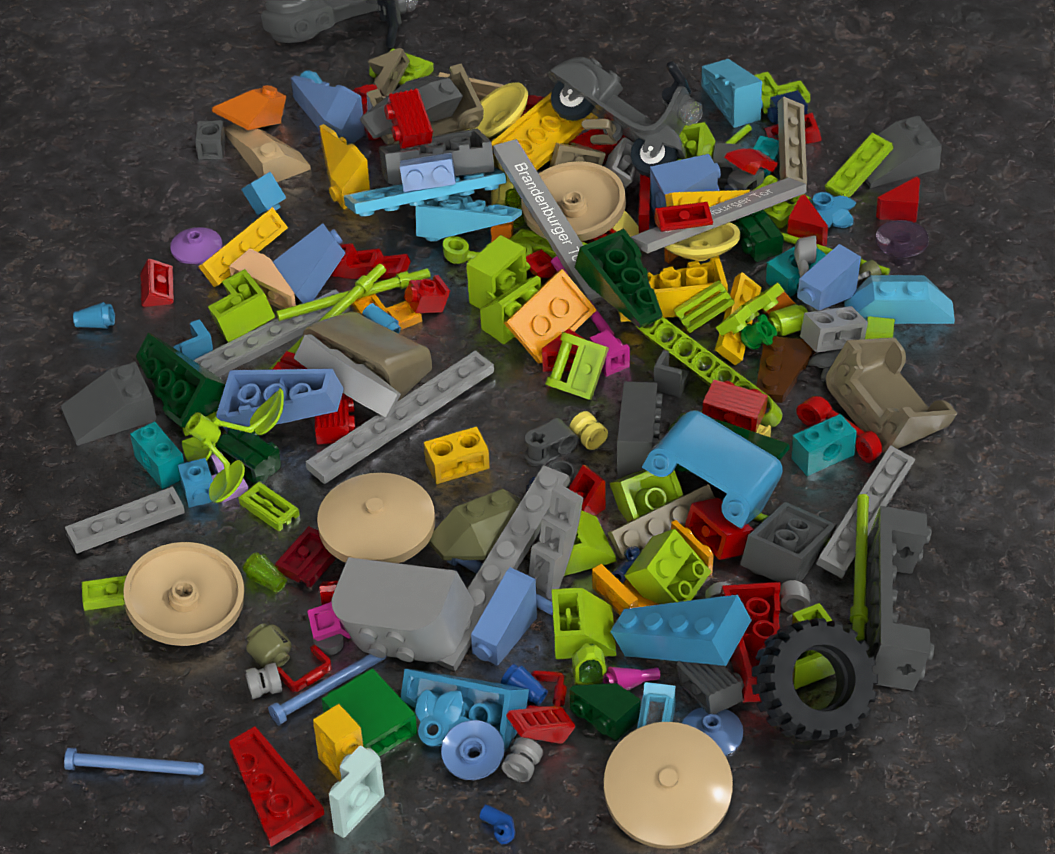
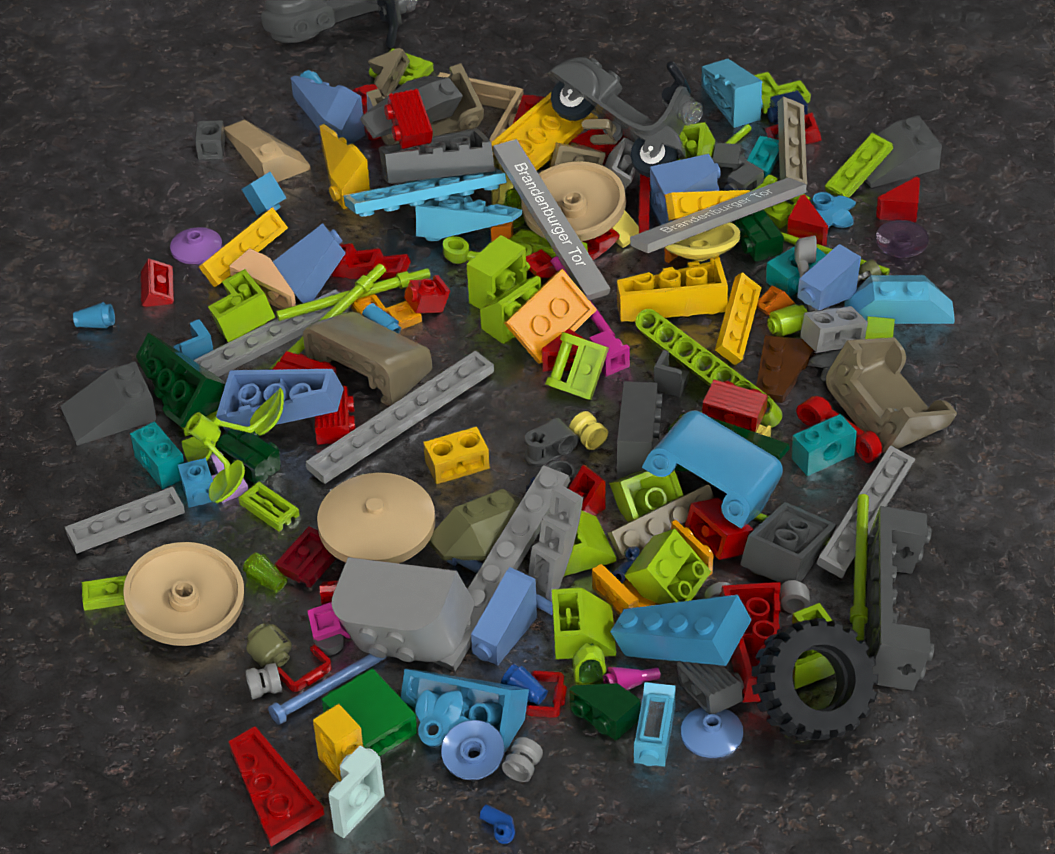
(75, 759): medium blue bar -> none
(254, 108): orange slope -> none
(356, 379): light grey slope -> none
(427, 172): medium blue brick -> none
(502, 109): light yellow dish -> none
(542, 723): red slope -> none
(617, 274): dark green wedge -> none
(668, 785): tan dish -> none
(683, 216): red slope -> none
(709, 314): lime tile -> none
(749, 310): lime plate -> none
(750, 160): red slope -> none
(757, 333): green brick -> none

